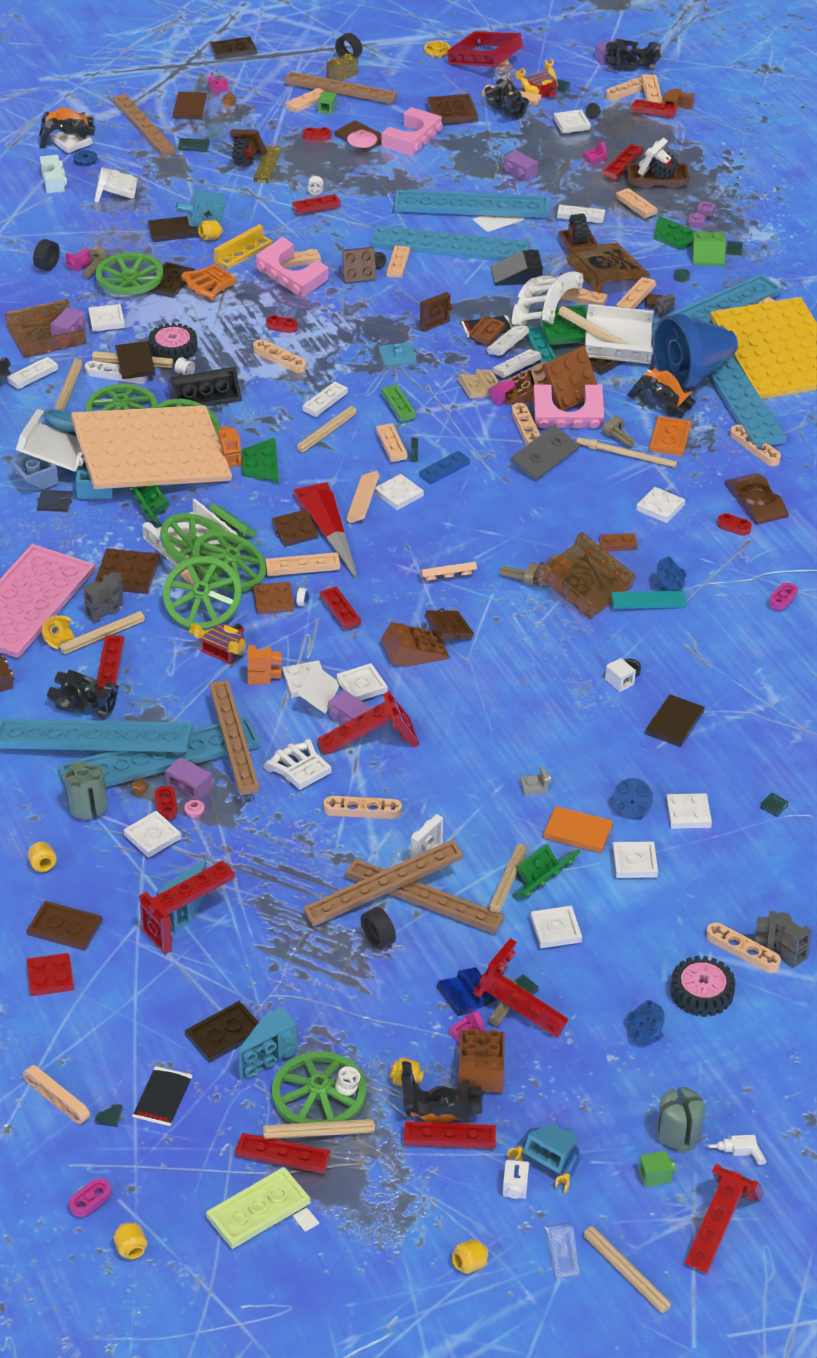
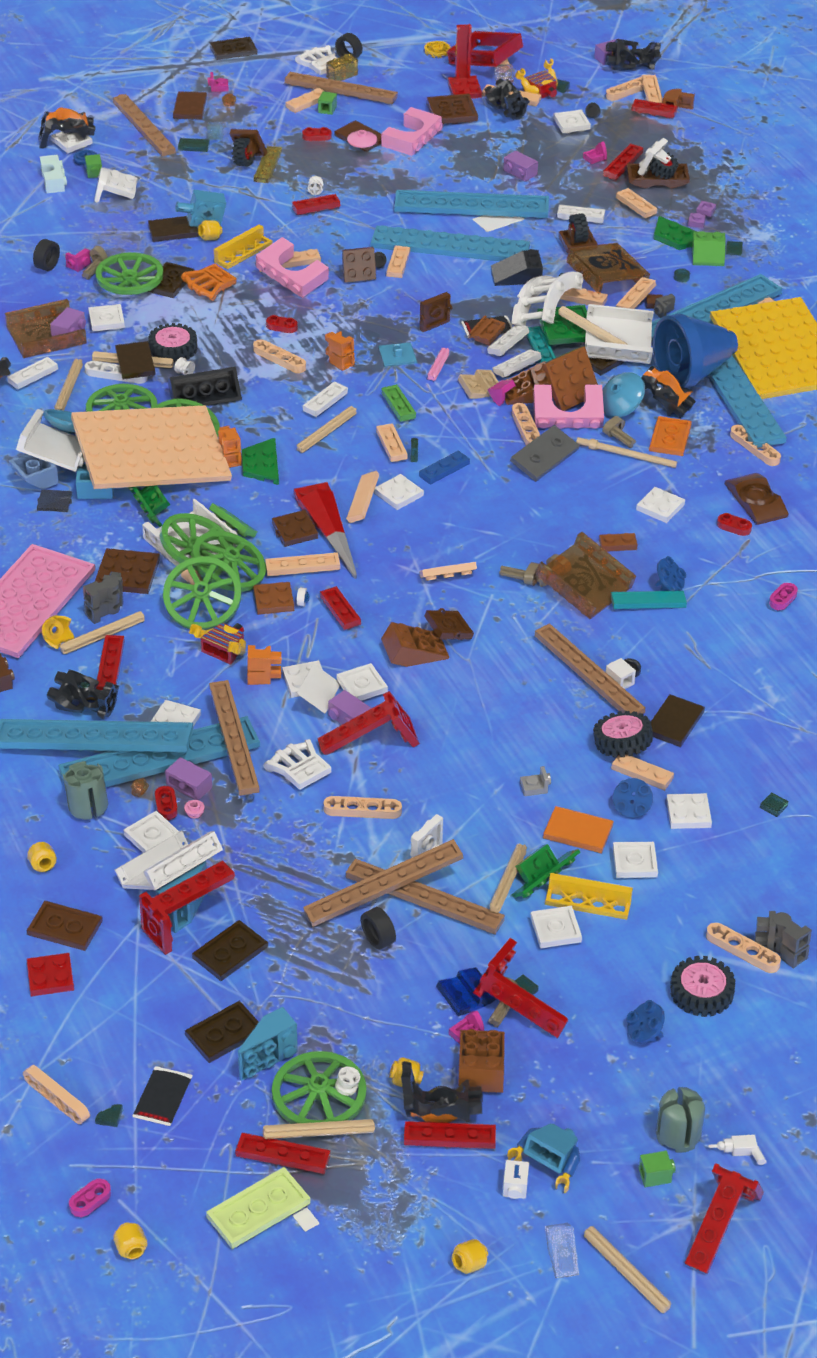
(93, 165): none -> bright green brick
(167, 861): none -> white panel
(176, 712): none -> white plate
(230, 950): none -> dark brown tile
(317, 65): none -> white plate
(340, 350): none -> orange hips
(438, 364): none -> bright pink axle
(463, 82): none -> red bracket
(588, 670): none -> medium nougat plate
(590, 892): none -> yellow fence
(623, 394): none -> dark azure dish
(623, 734): none -> black wheel
(643, 770): none -> light nougat plate

